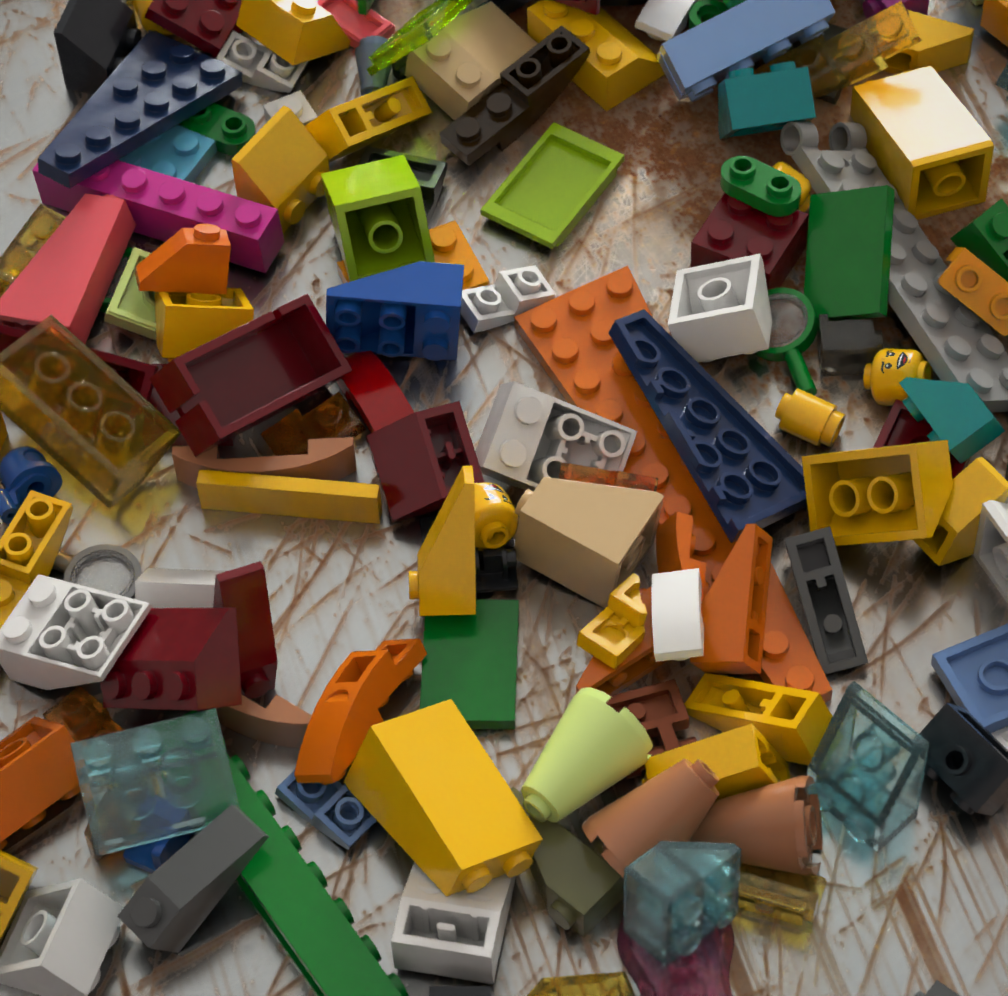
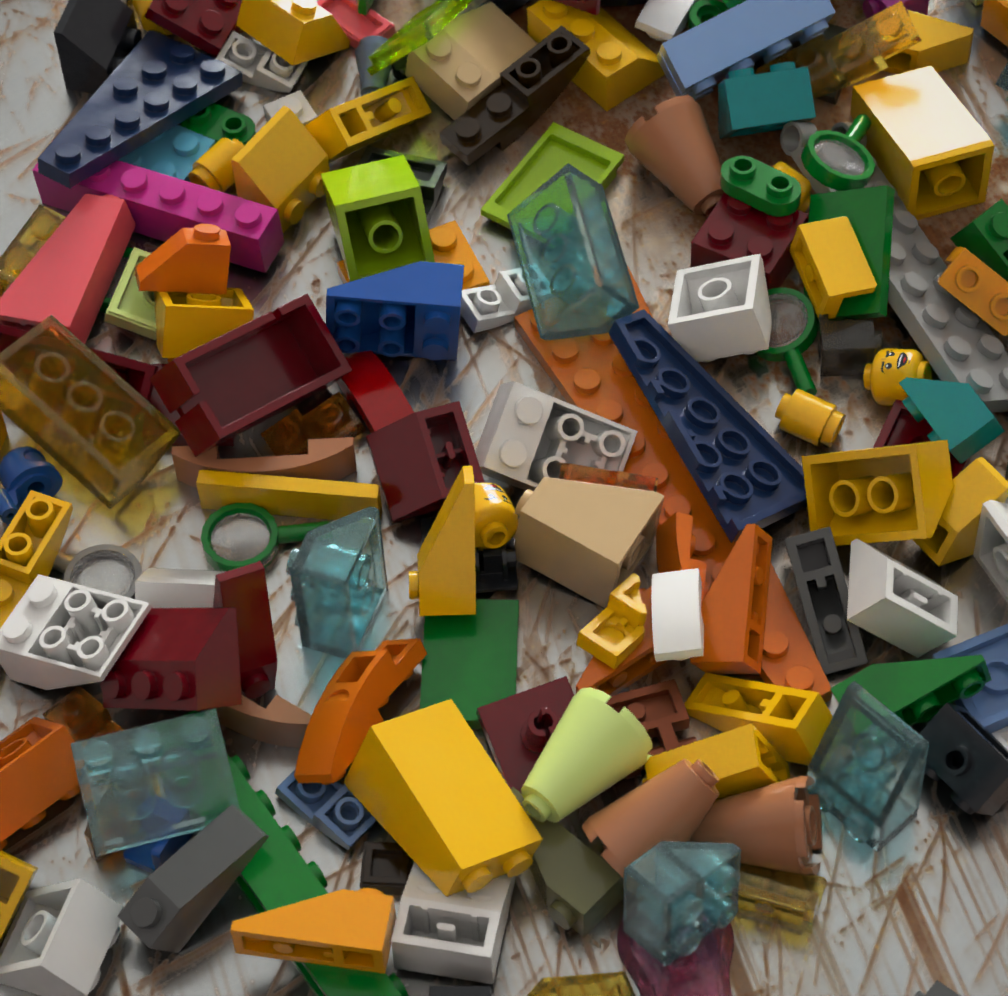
(215, 165): none -> yellow brick
(246, 535): none -> piece
(329, 930): none -> light orange slope
(338, 582): none -> clear light blue slope
(385, 867): none -> dark brown tile
(521, 727): none -> dark red tile
(572, 257): none -> clear light blue slope
(680, 152): none -> nougat cone
(831, 264): none -> yellow panel
(840, 158): none -> green piece
(898, 602): none -> white slope
(920, 687): none -> green slope

